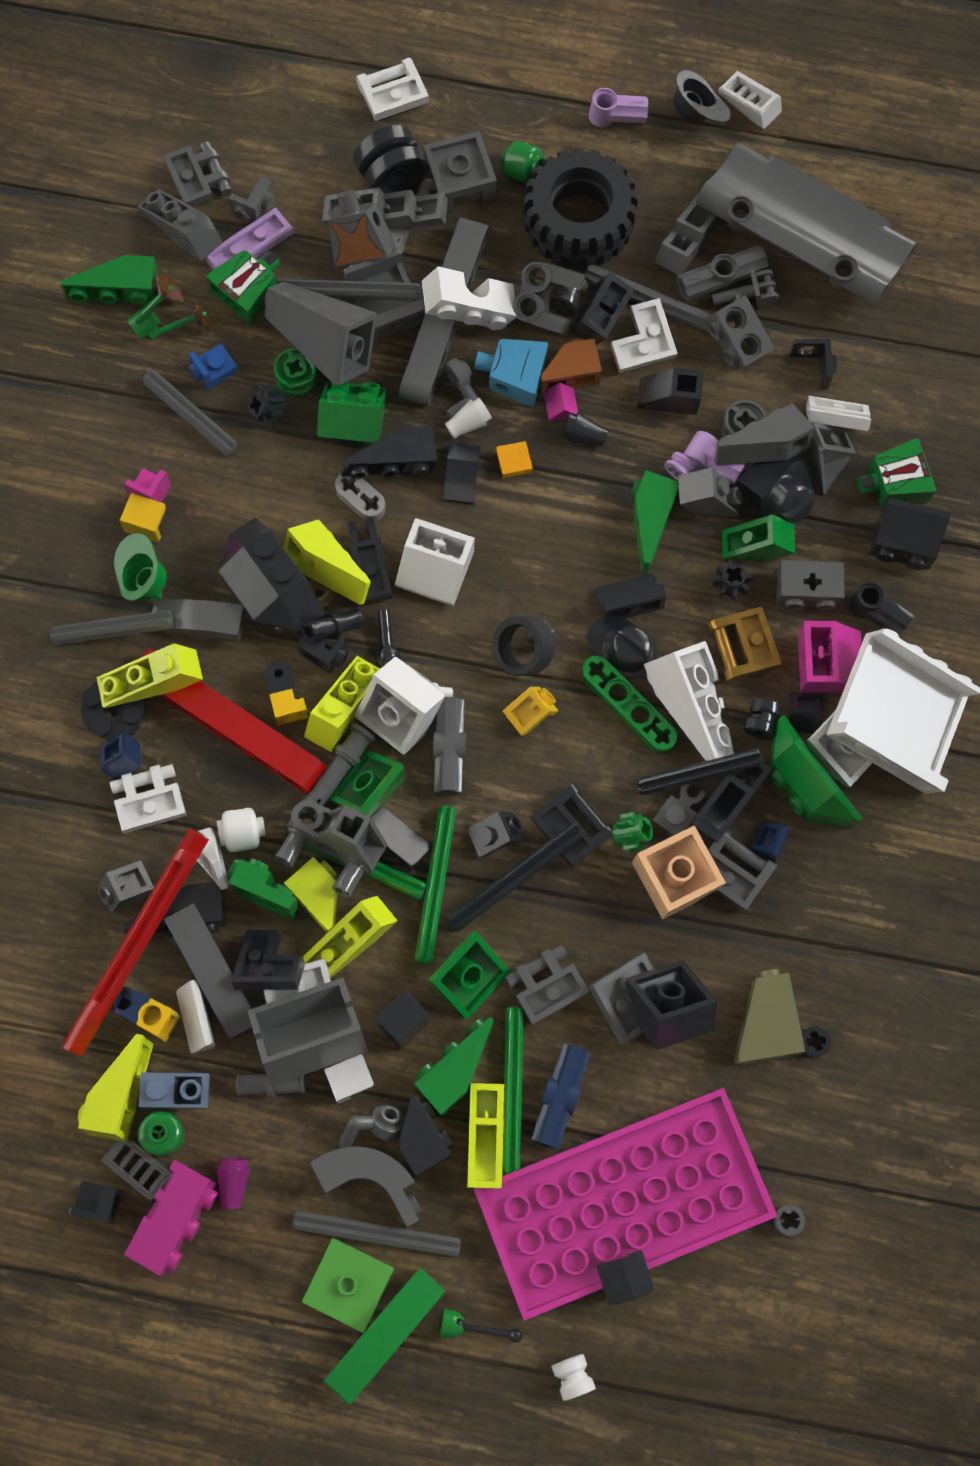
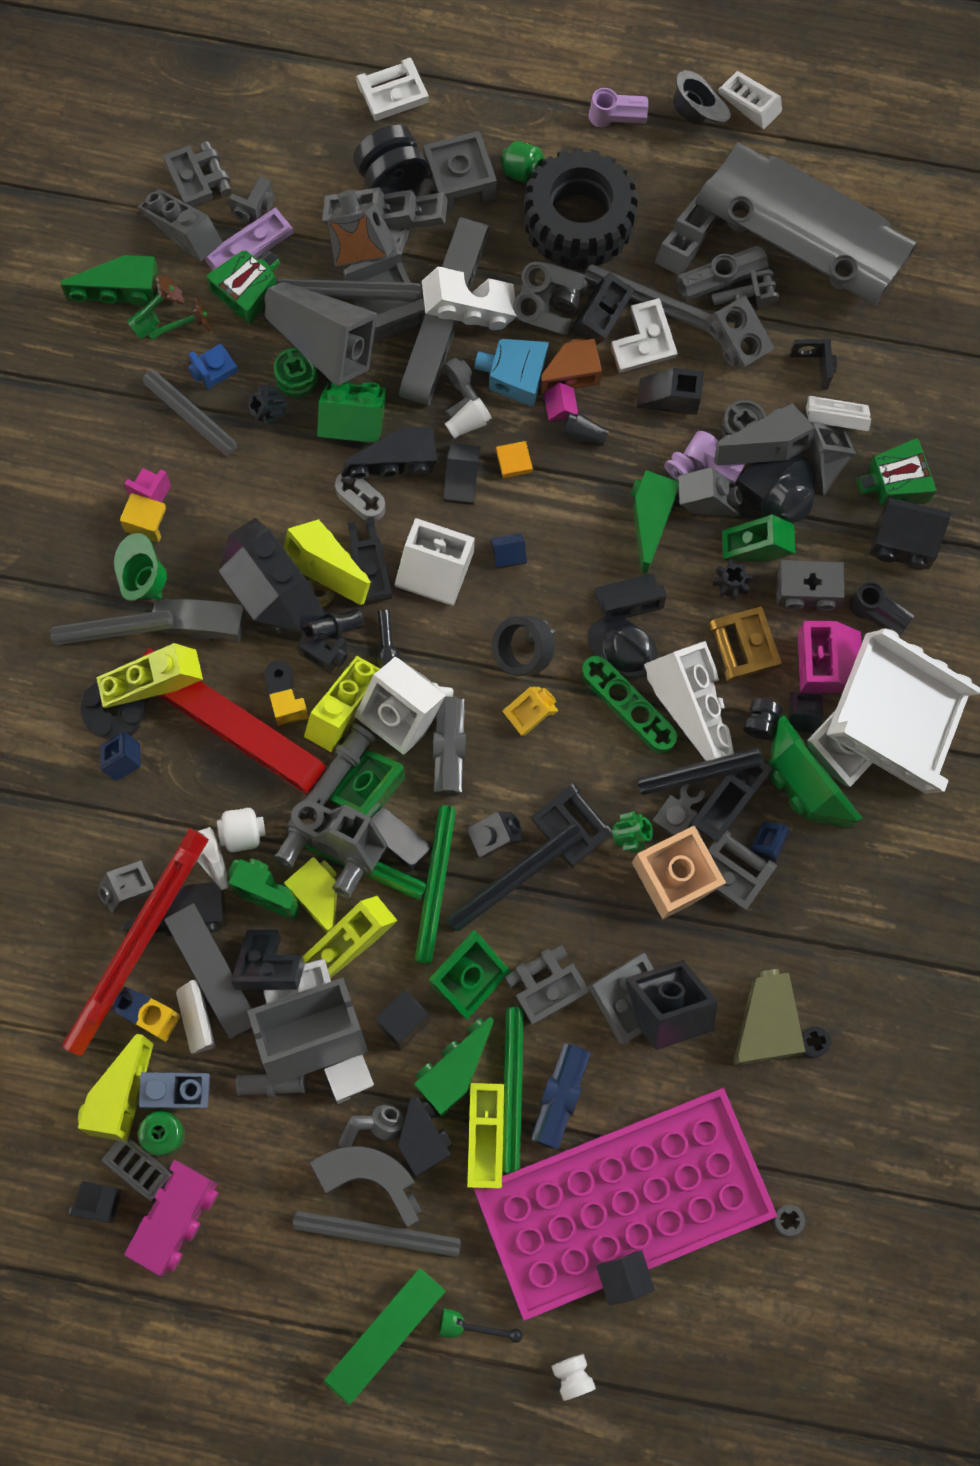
(148, 807): white plate -> none
(232, 1181): magenta cone -> none
(348, 1285): bright green plate -> none
(509, 550): none -> dark blue slope

